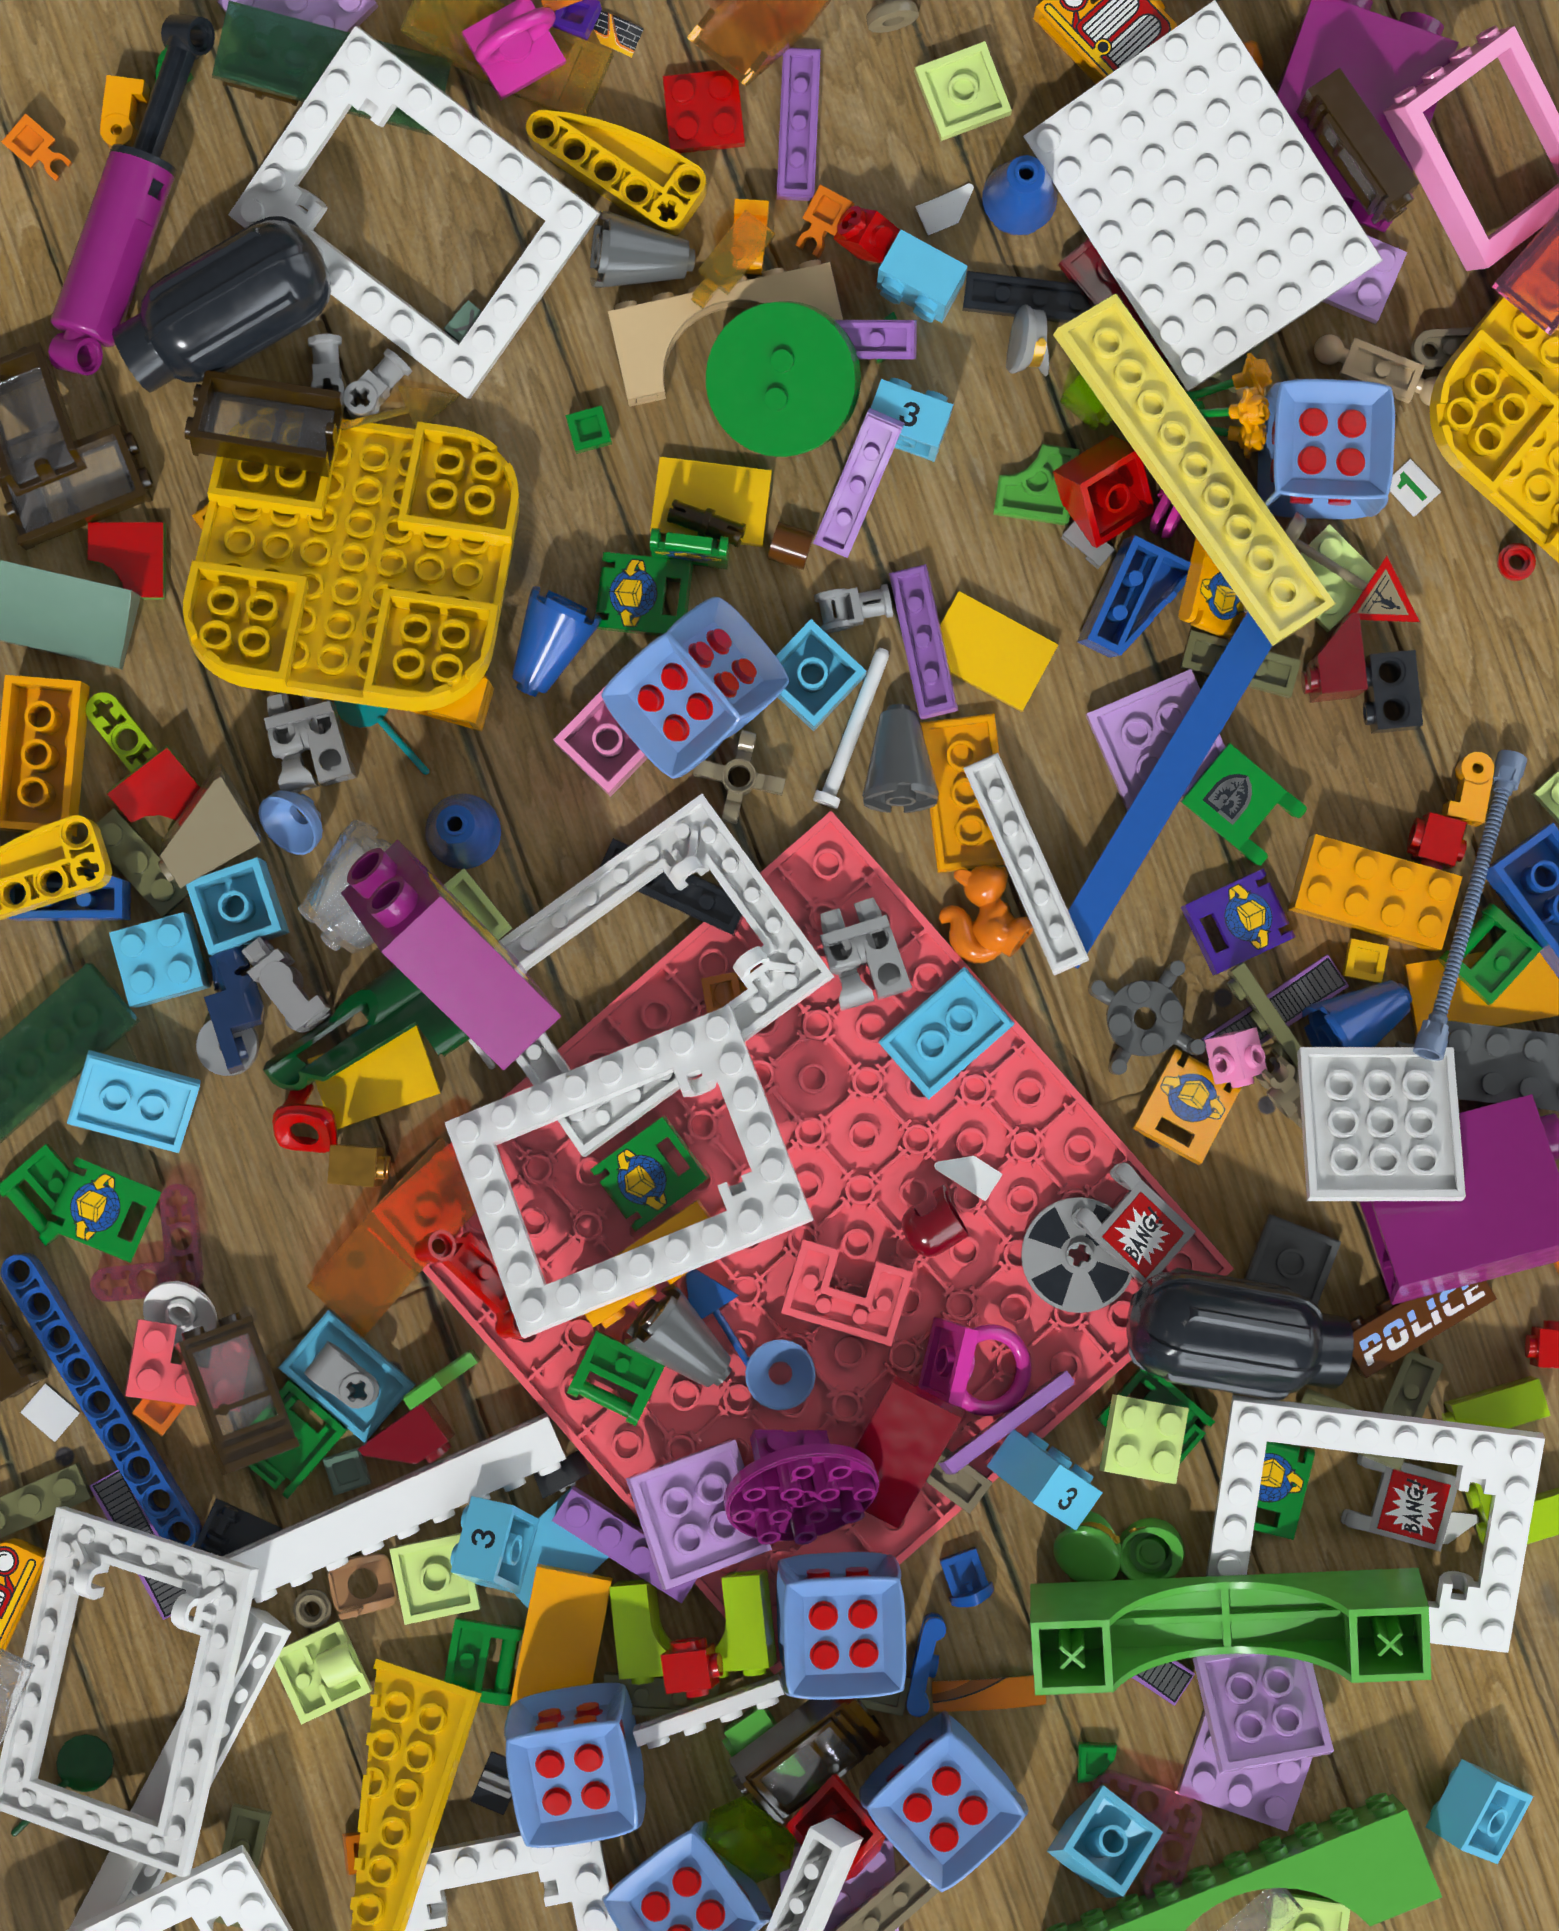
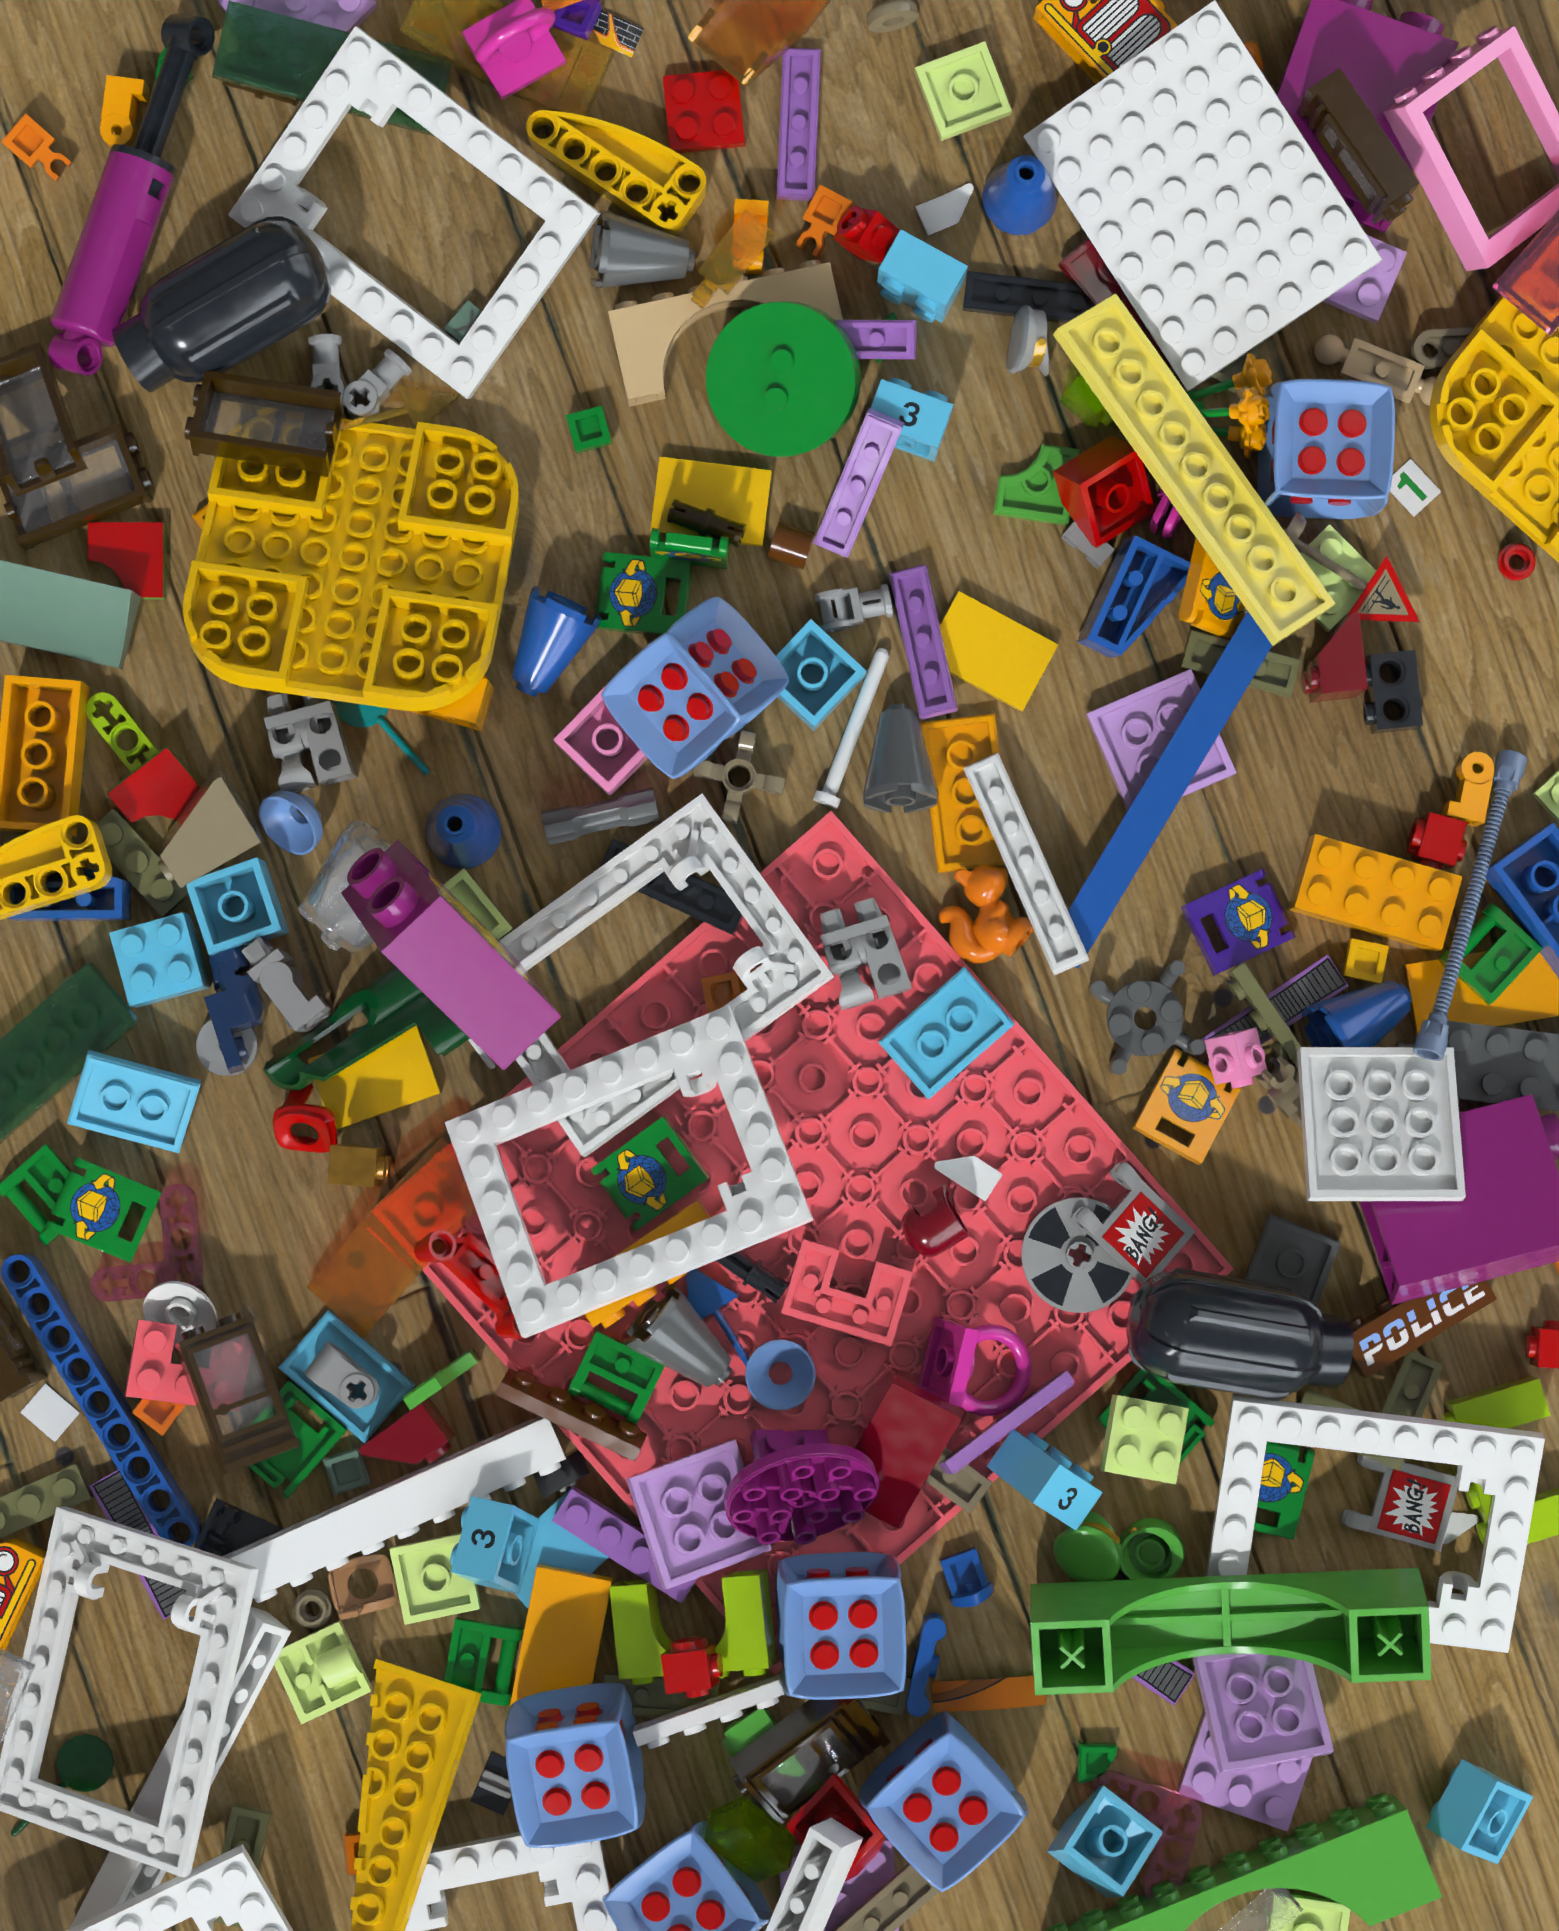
(583, 1419): none -> reddish brown plate
(628, 810): none -> dark grey axle
(755, 1275): none -> black axle
(1236, 798): green flag -> none

